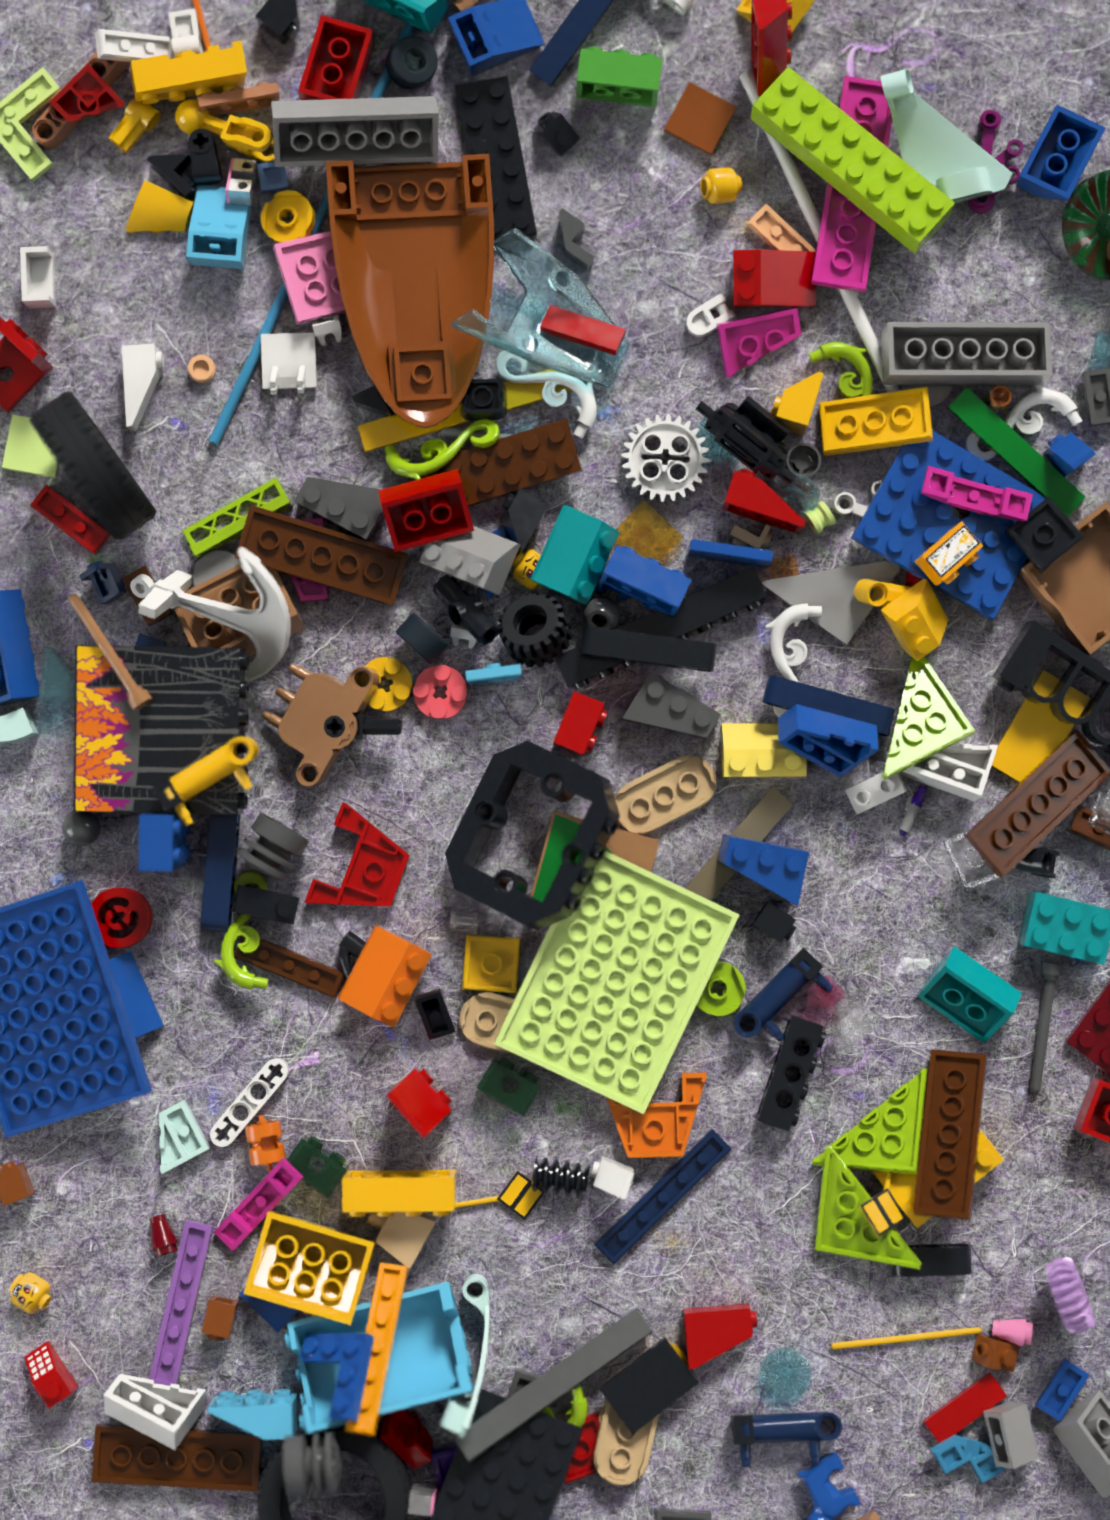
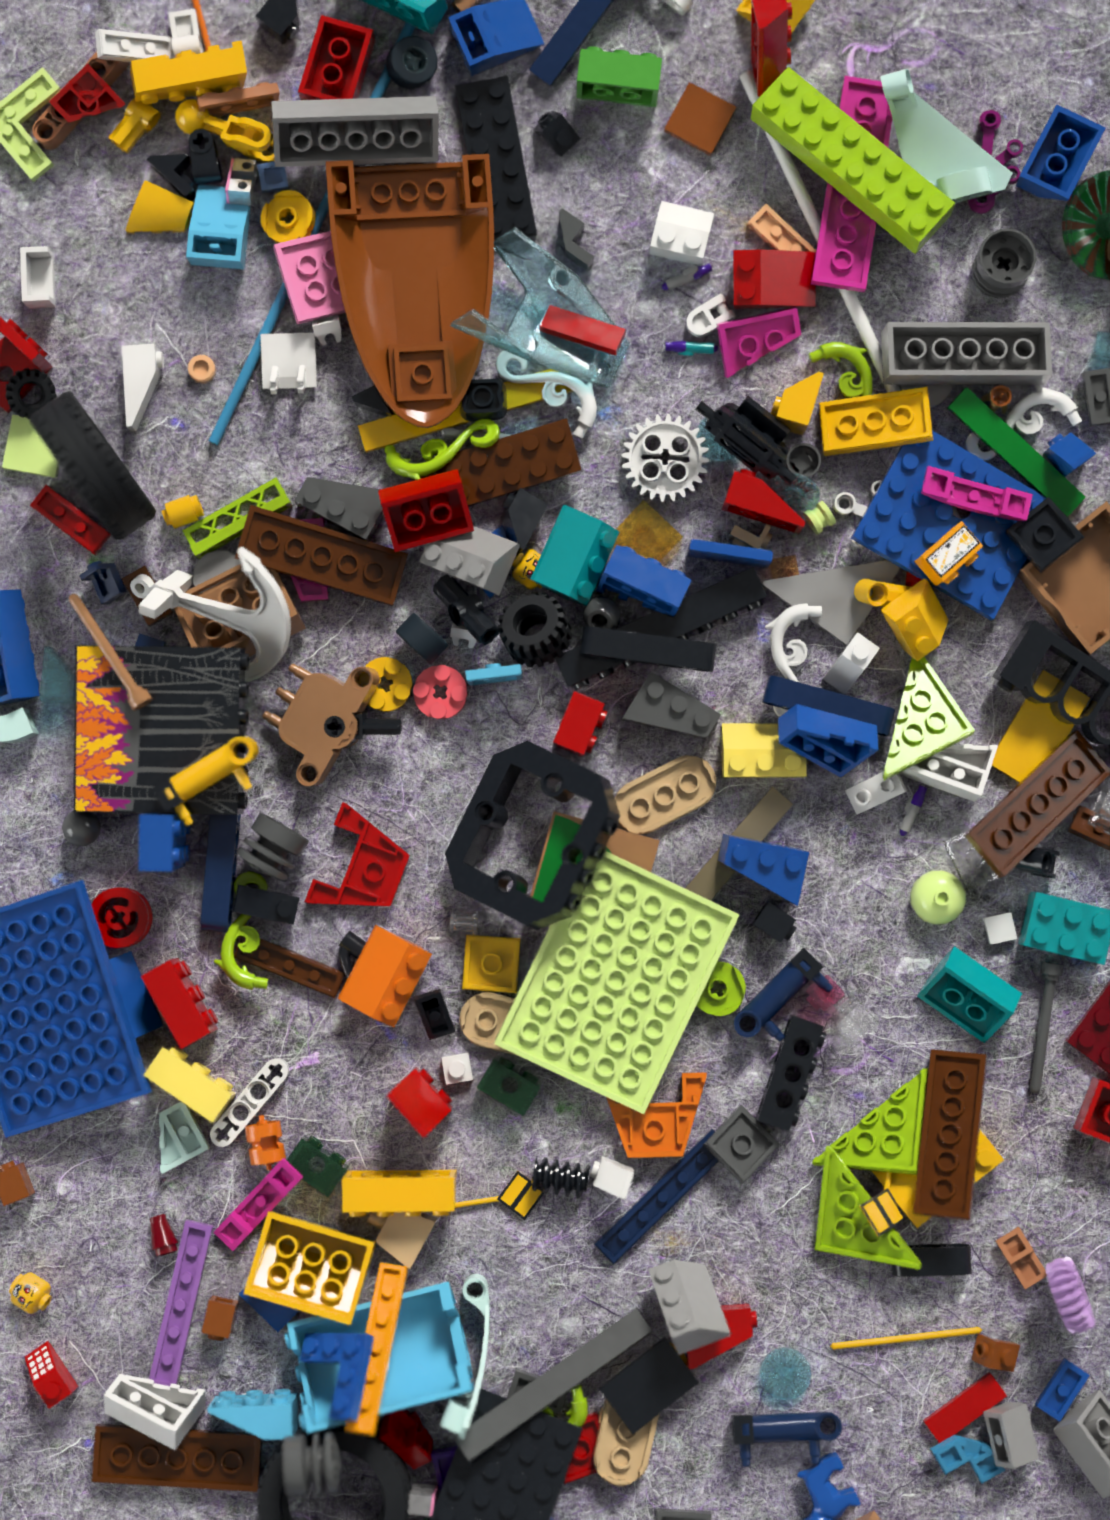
(25, 377): none -> black tyre
(180, 1002): none -> red brick
(182, 511): none -> yellow brick
(190, 1083): none -> light yellow brick
(457, 1068): none -> white plate
(681, 233): none -> white slope
(687, 276): none -> light grey piece
(689, 1304): none -> light grey slope
(690, 348): none -> piece
(720, 185): yellow head -> none
(741, 1144): none -> dark grey tile
(851, 663): none -> white slope
(938, 897): none -> yellowish green cylinder
(1000, 928): none -> white tile
(1006, 249): none -> dark grey wheel
(1013, 1331): bright pink cone -> none
(1021, 1258): none -> nougat slope

